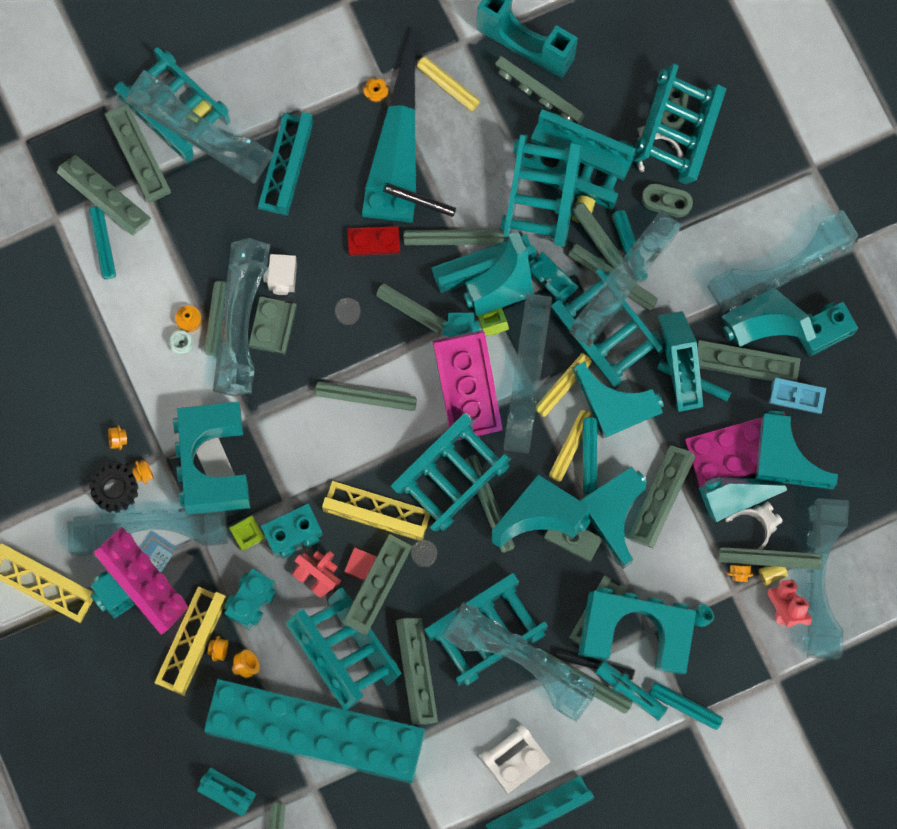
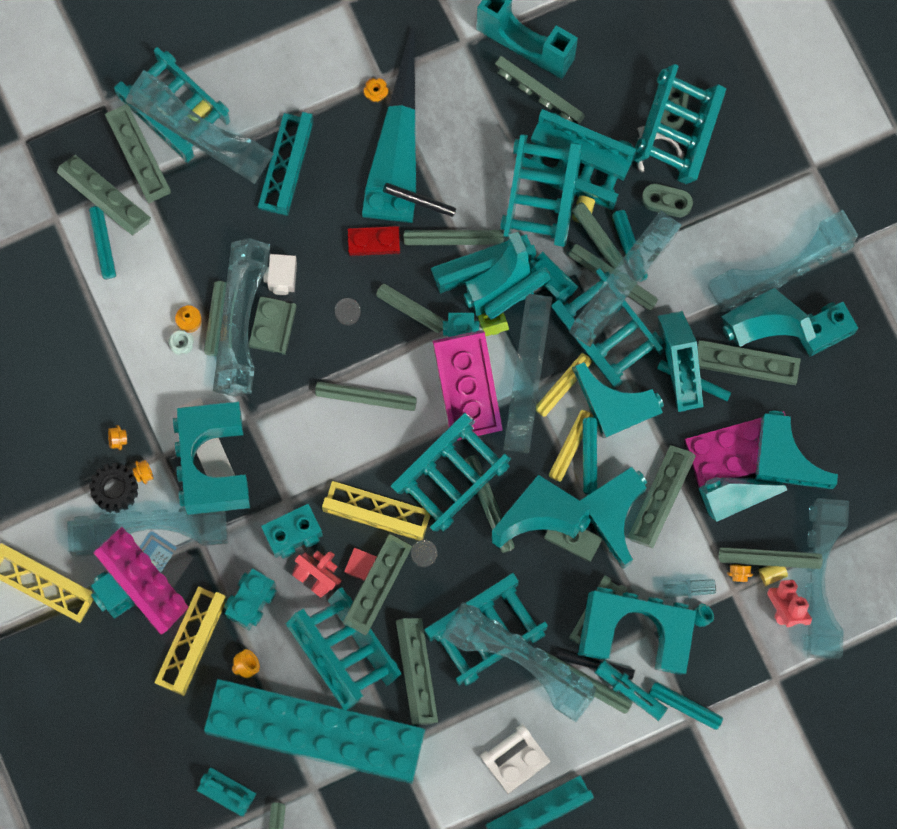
(218, 649): light orange plate -> none
(247, 533): lime plate -> none
(448, 83): light yellow axle -> none
(517, 293): none -> teal axle
(689, 588): none -> clear light blue axle
(765, 516): white helmet -> none
(797, 395): medium azure hinge -> none

